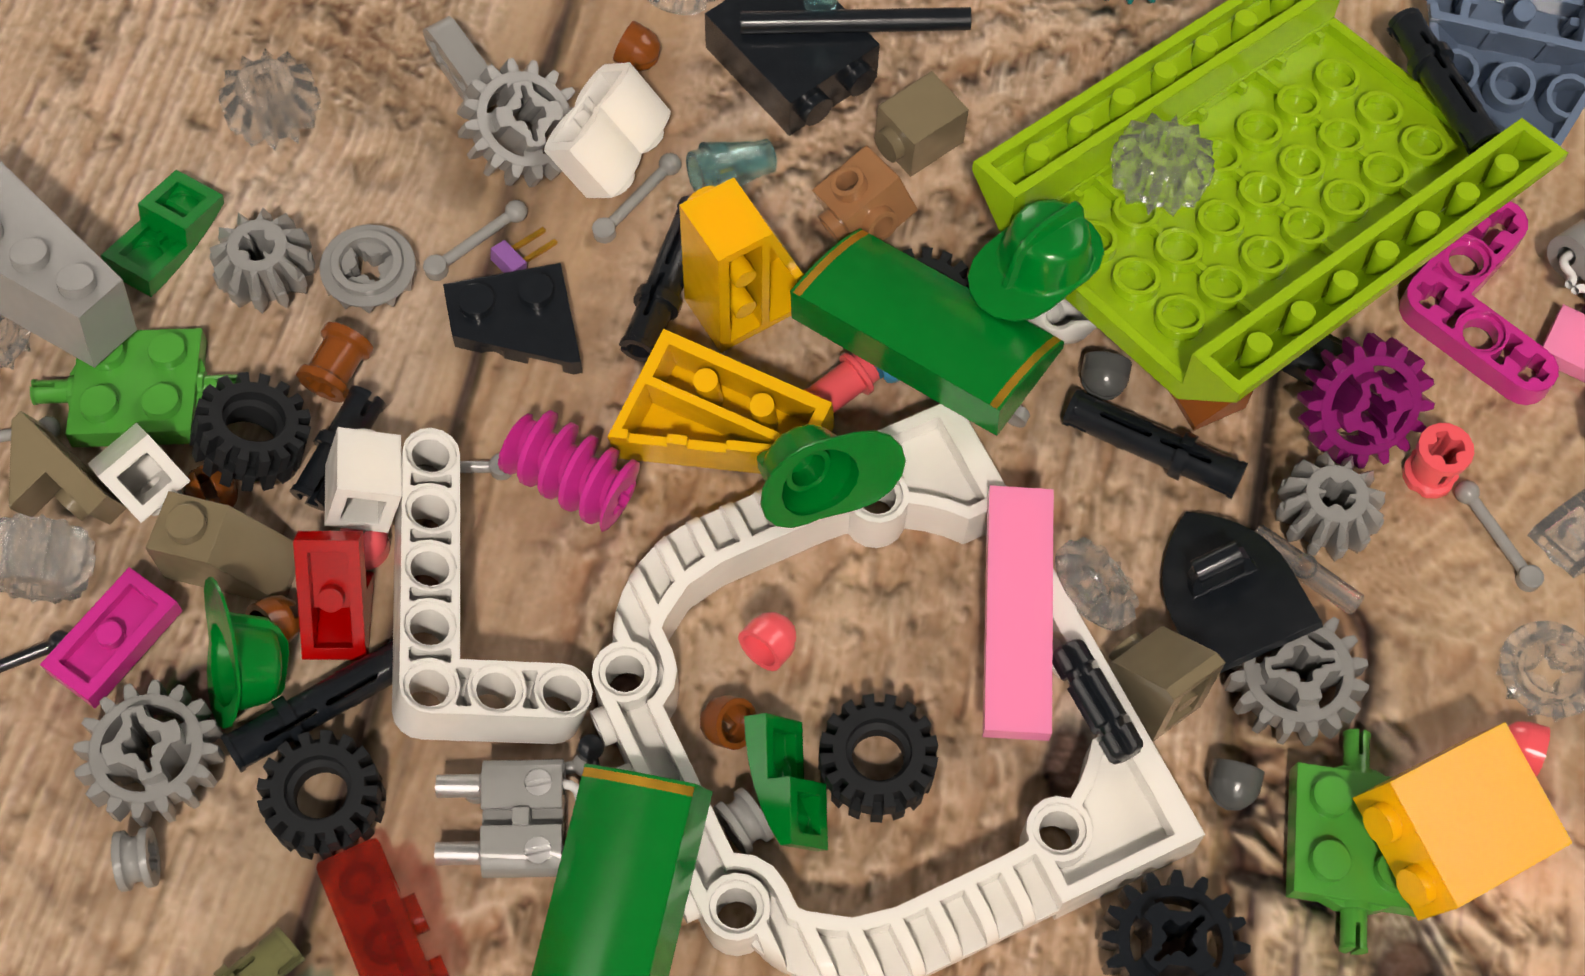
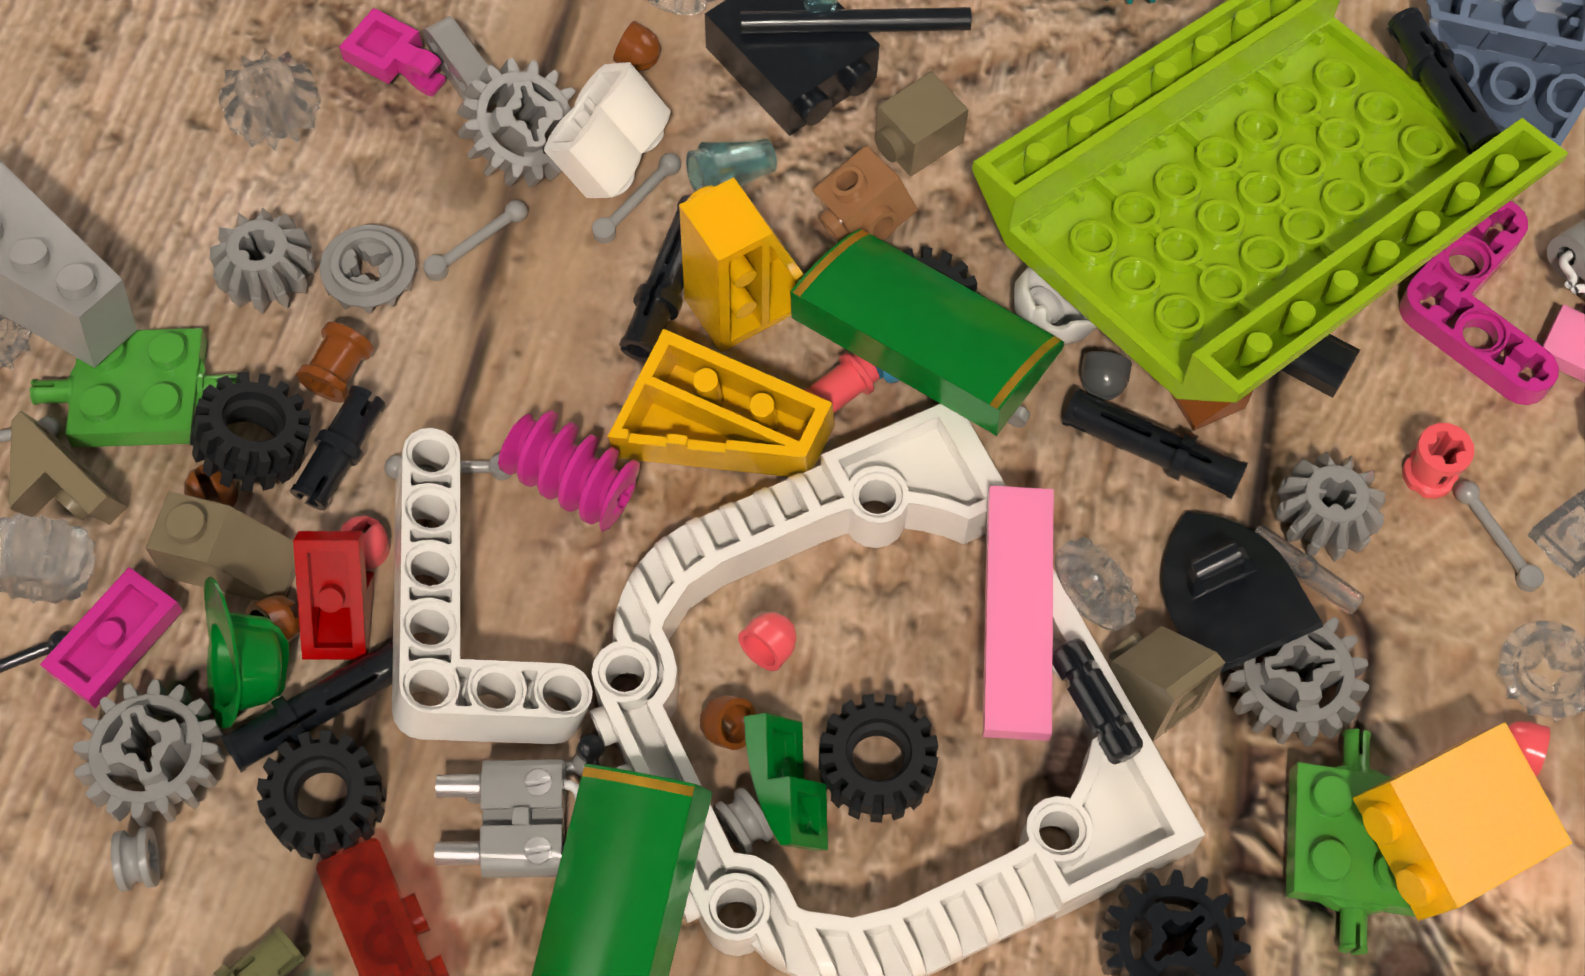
(138, 472): white brick -> none
(168, 231): green slope -> none
(363, 480): white brick -> none
(391, 47): none -> dark pink plate
(509, 260): medium lavender piece -> none
(515, 315): black wing -> none
(824, 475): green piece -> none
(1035, 261): green piece -> none
(1162, 164): clear gear -> none
(1234, 783): dark grey hinge -> none
(1358, 398): magenta gear -> none

